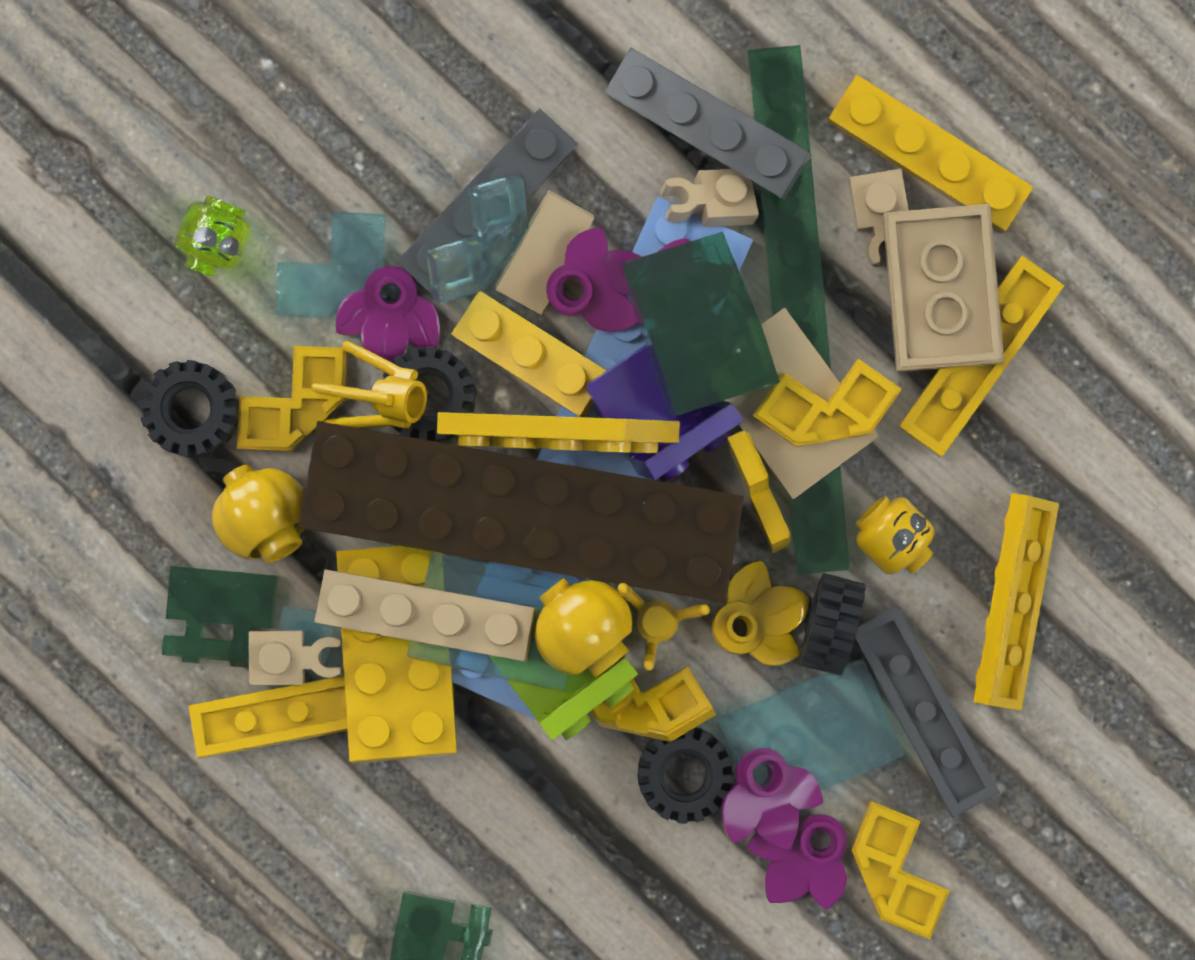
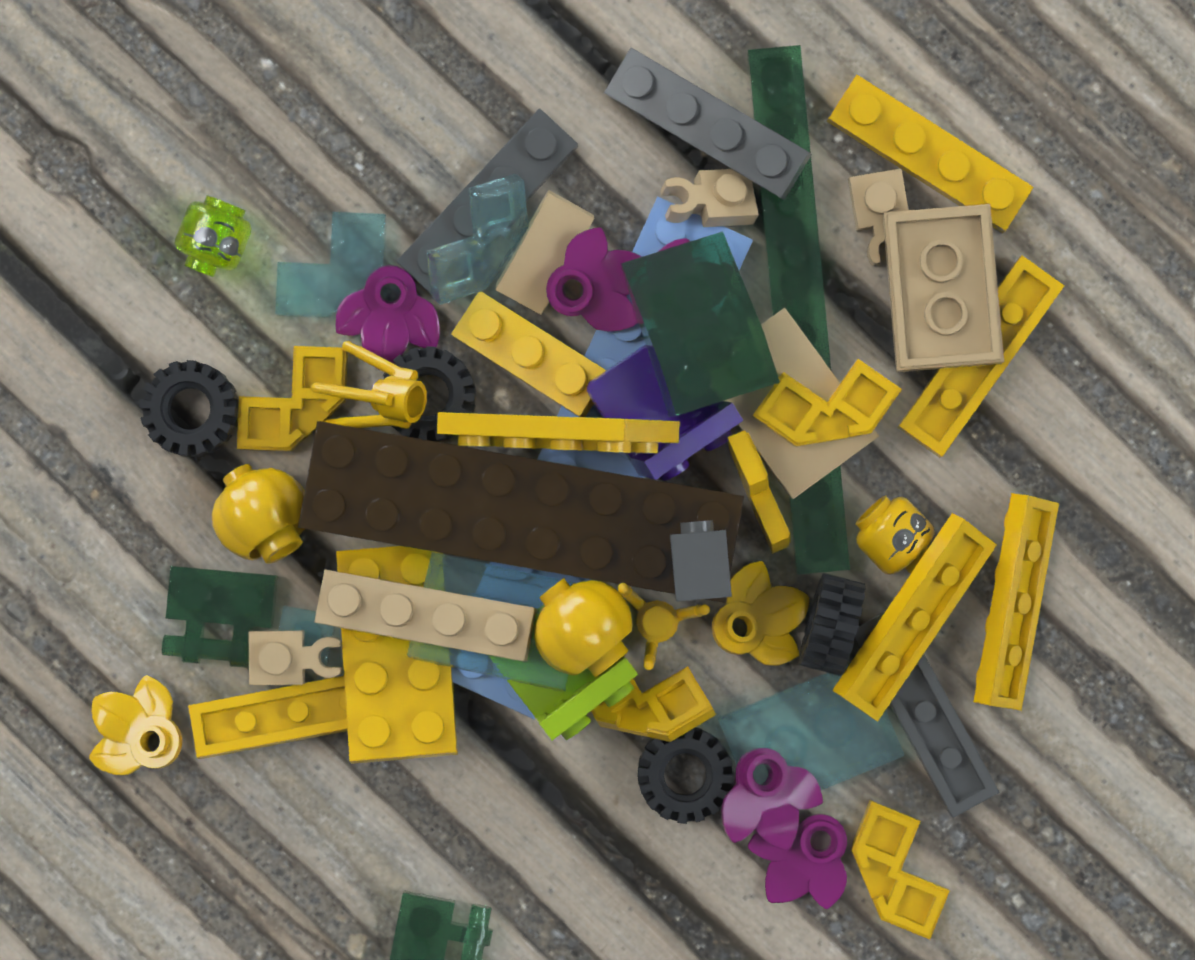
(127, 726): none -> yellow plate
(700, 562): none -> dark grey brick
(914, 617): none -> yellow plate

